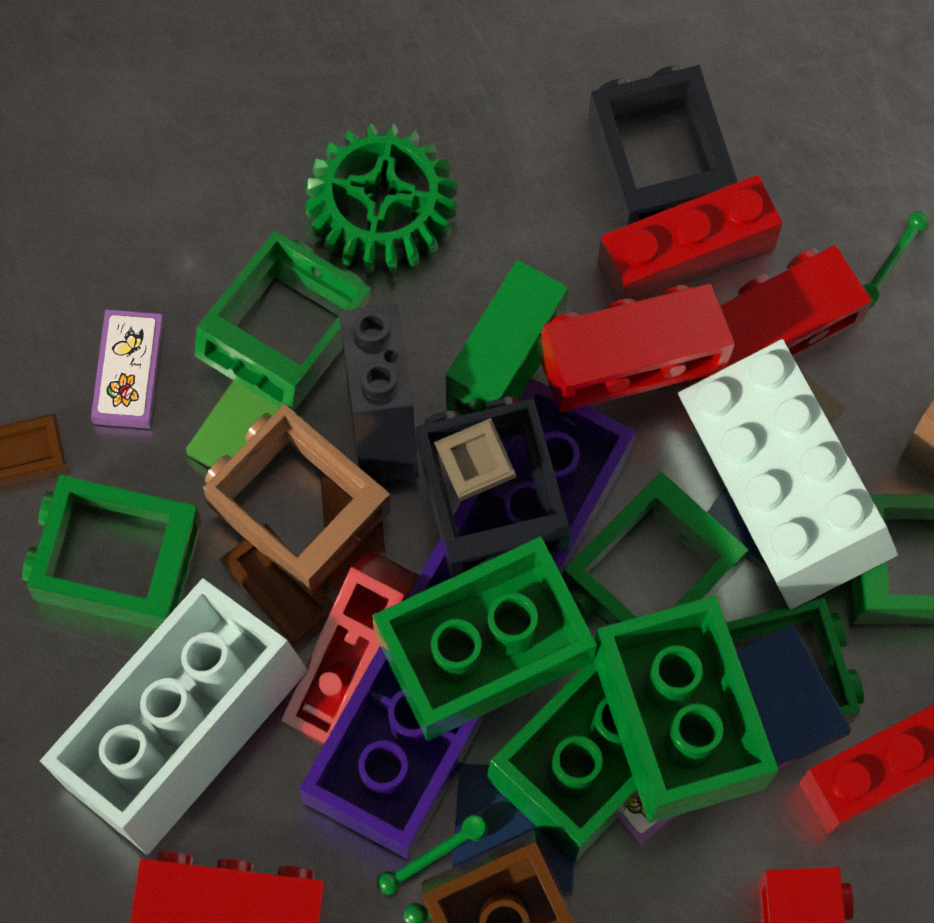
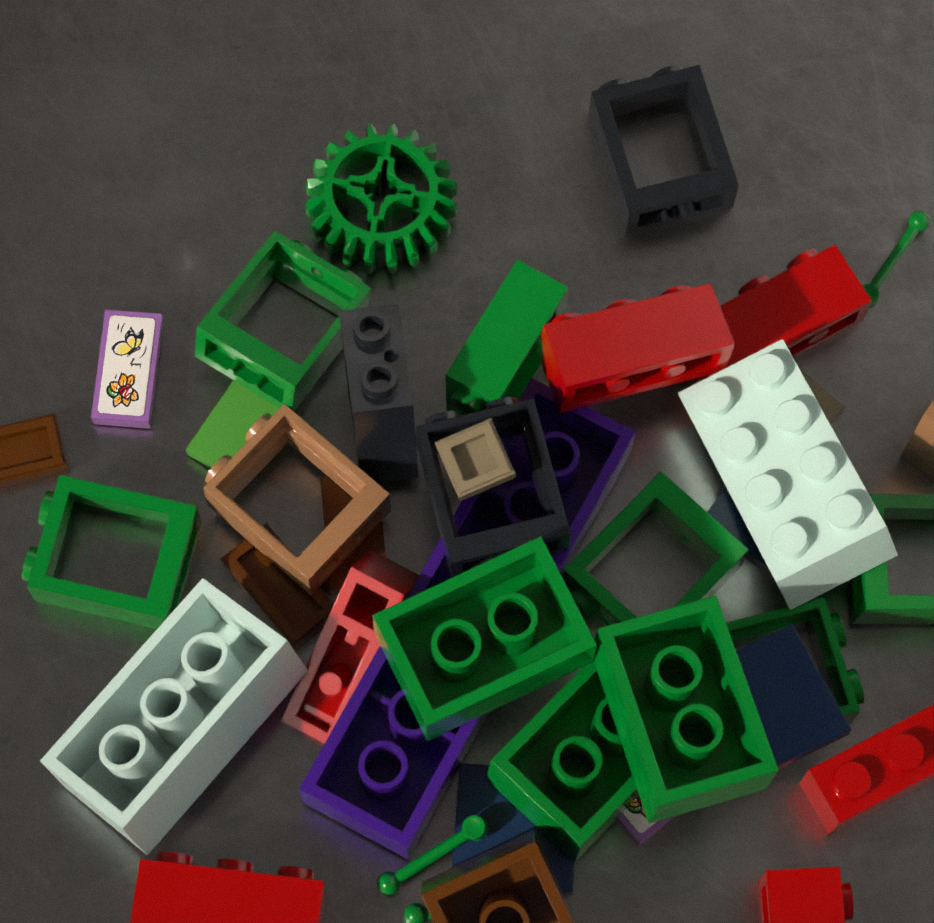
(690, 240): red brick -> none

